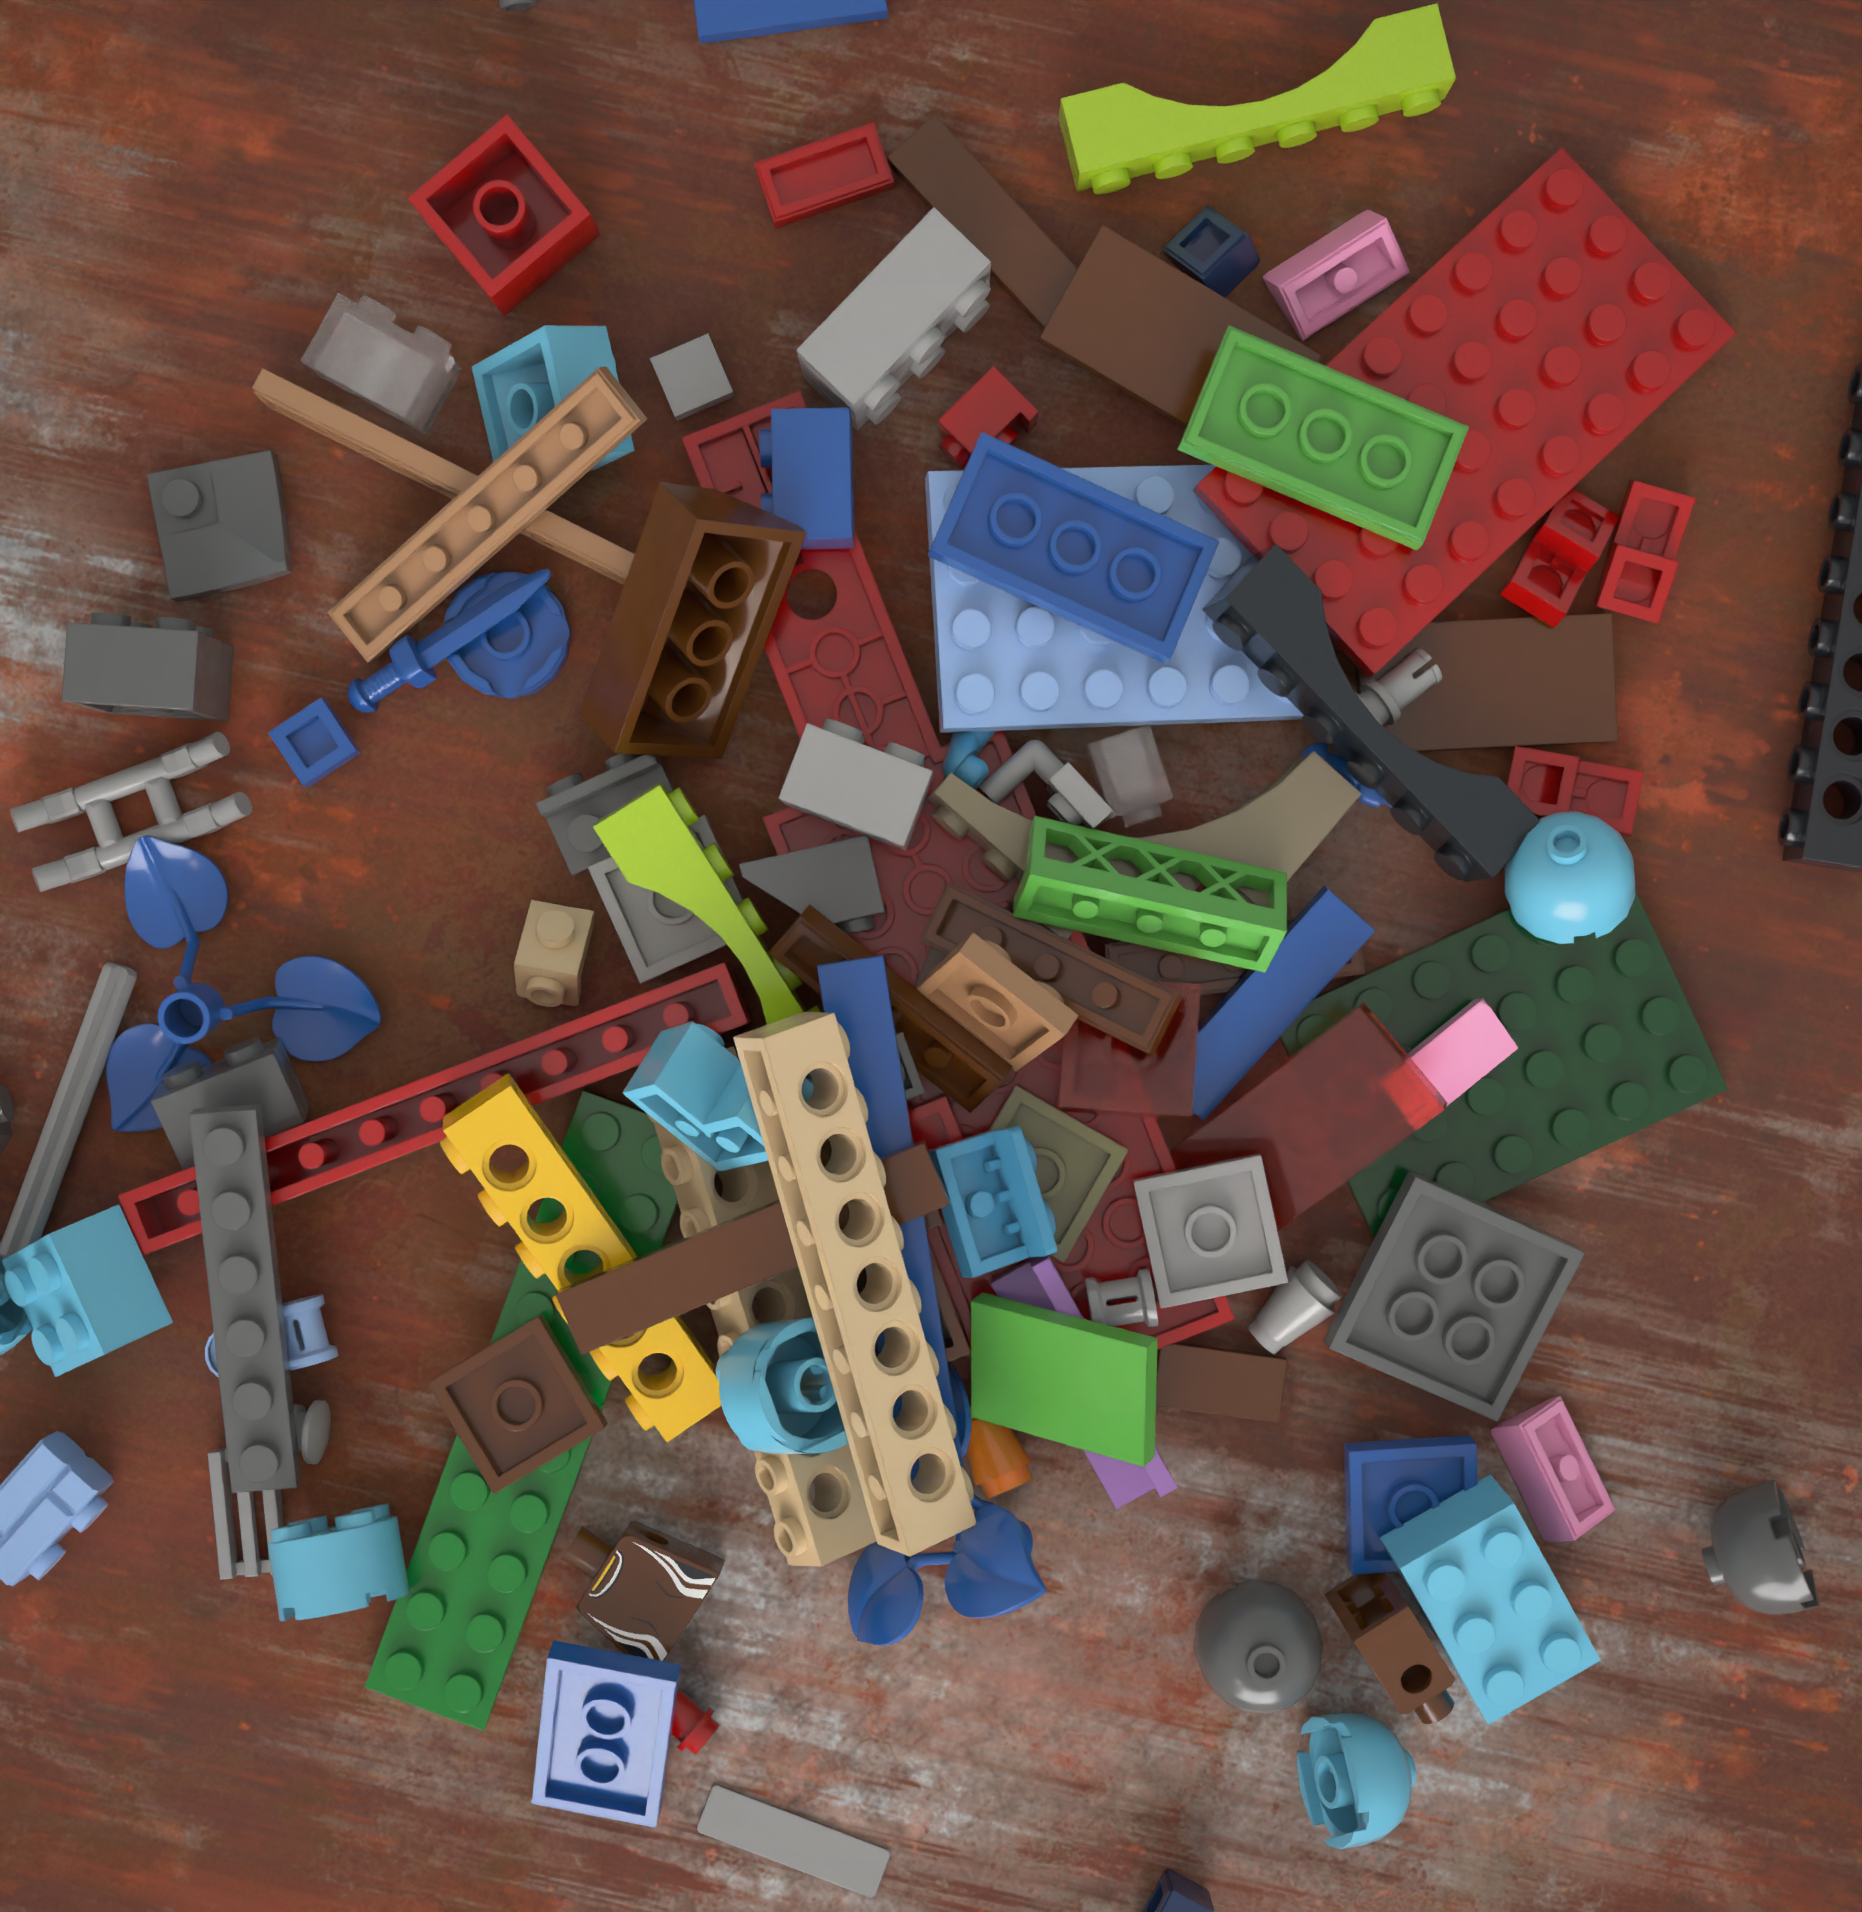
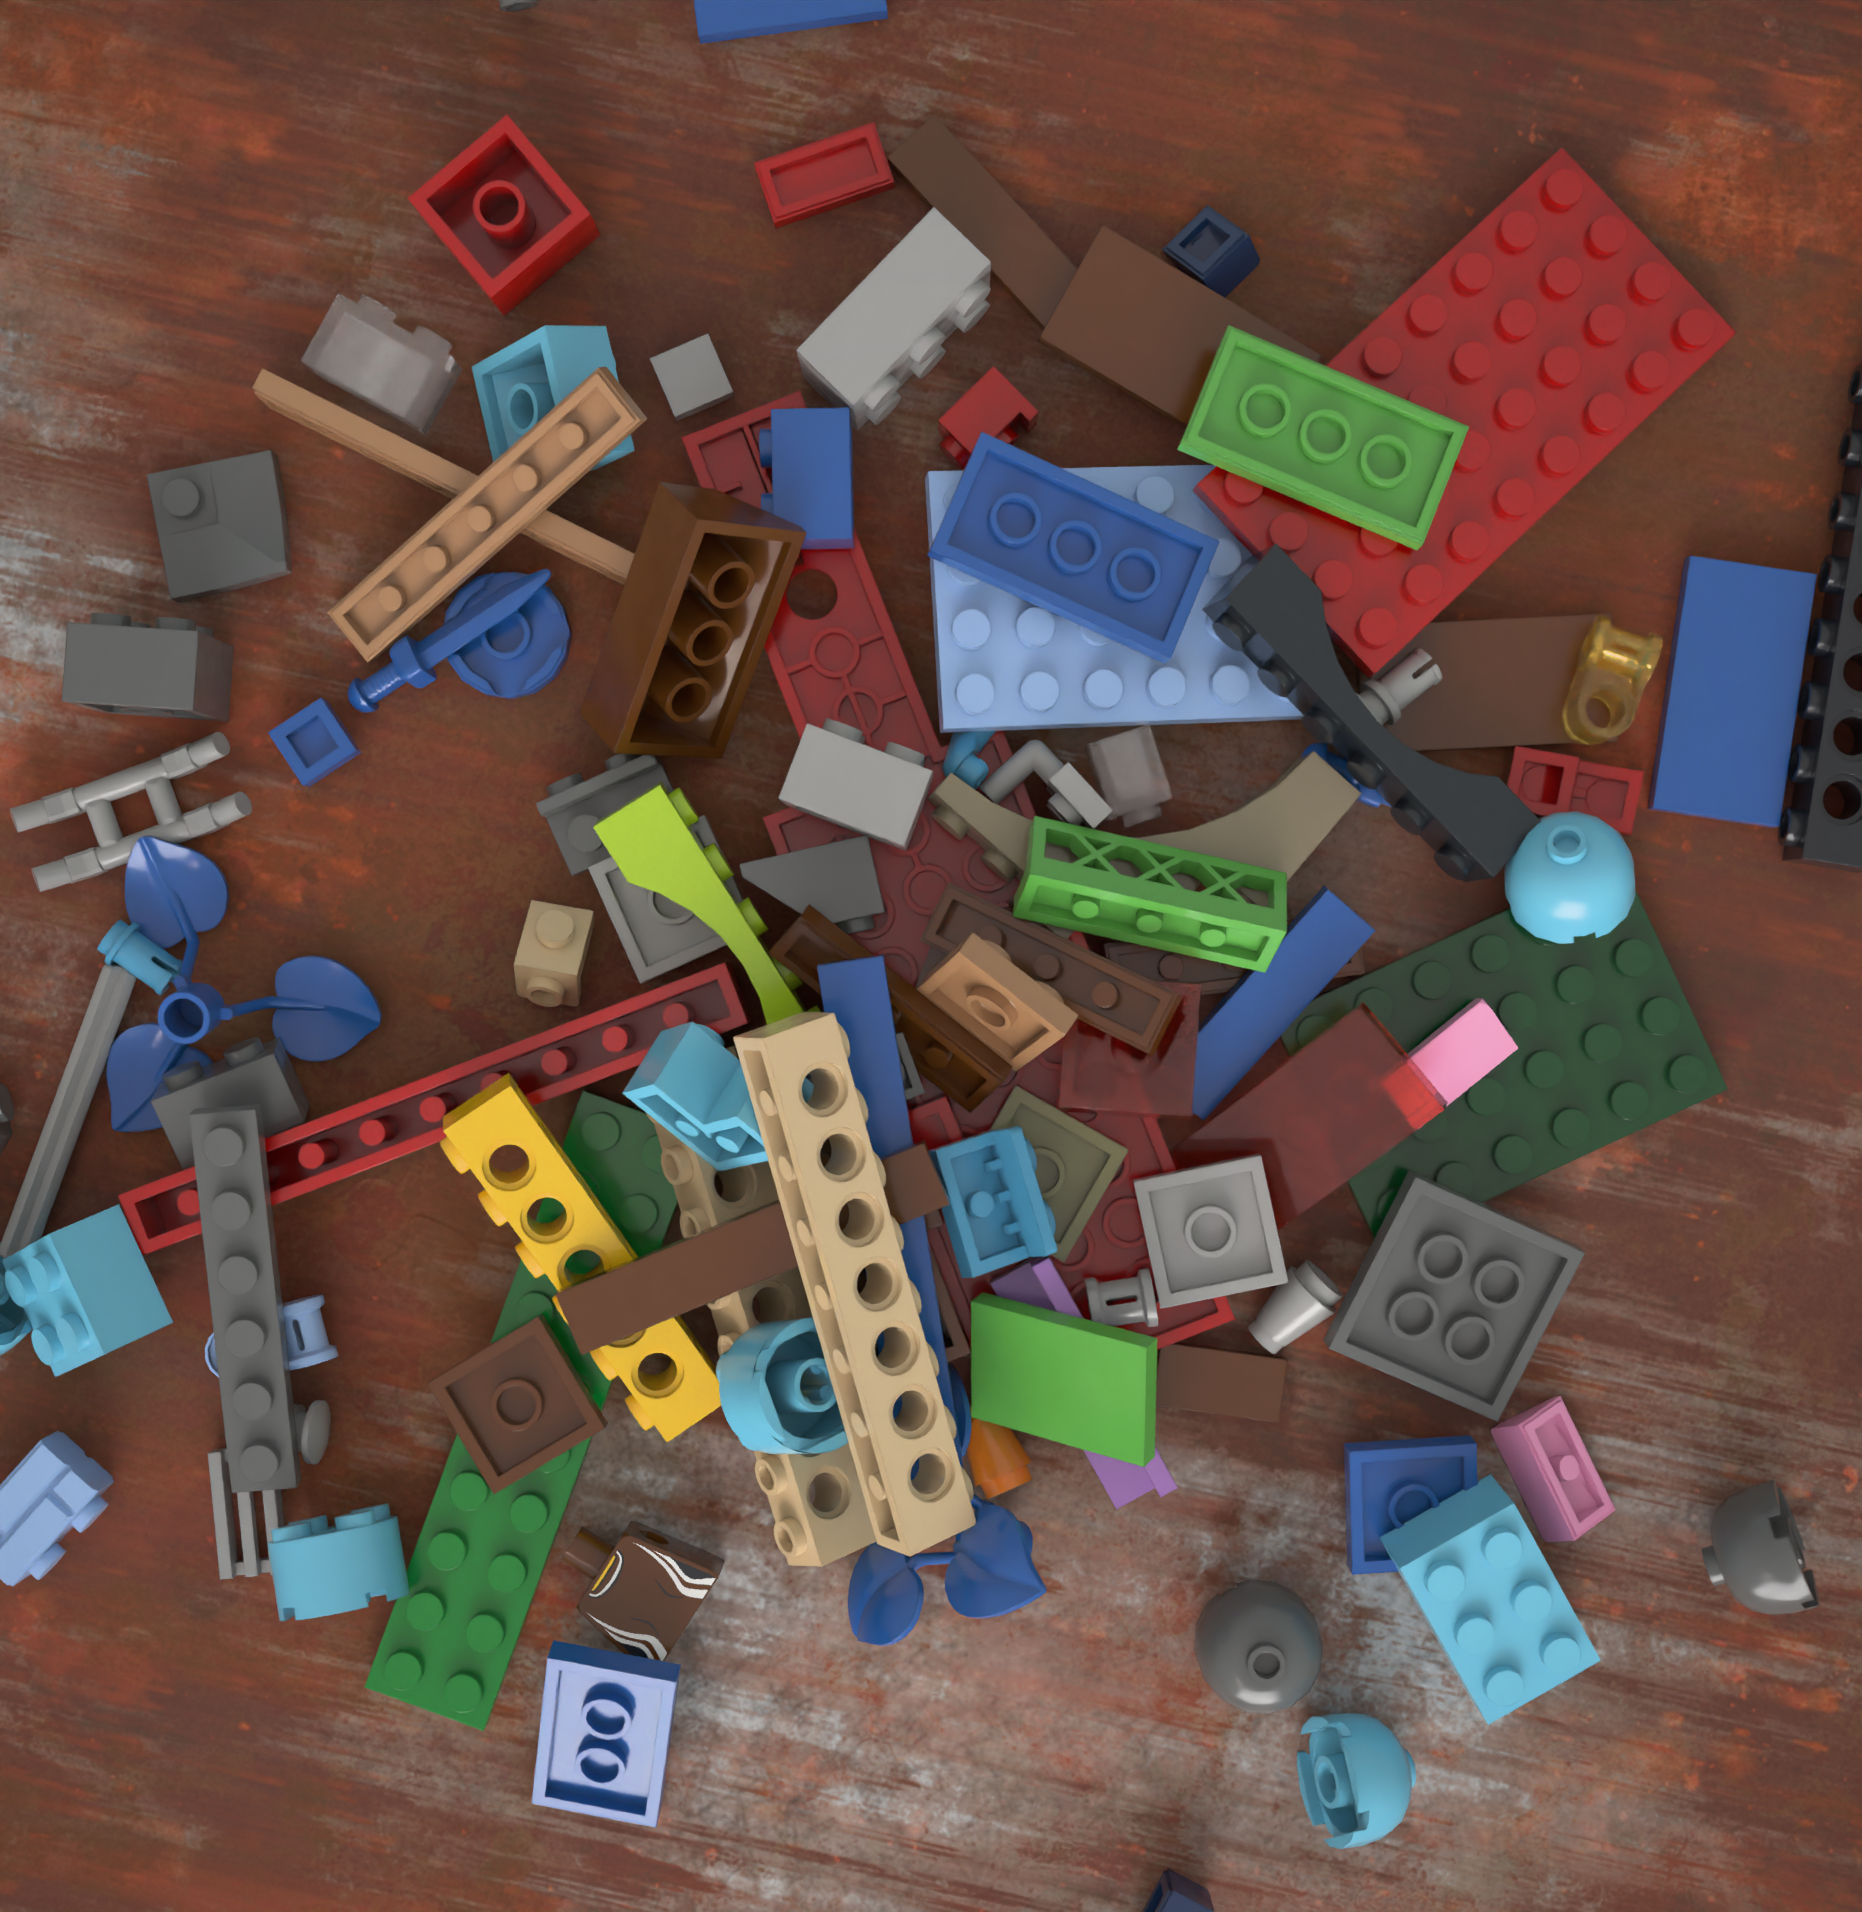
(139, 956): none -> dark azure pin
(692, 1724): red pin -> none
(793, 1841): light grey sticker -> none
(1129, 133): lime arch -> none
(1337, 273): bright pink slope -> none
(1394, 1645): reddish brown torso -> none
(1559, 557): red slope -> none
(1614, 669): none -> clear yellow piece
(1644, 551): red slope -> none
(1732, 691): none -> blue tile

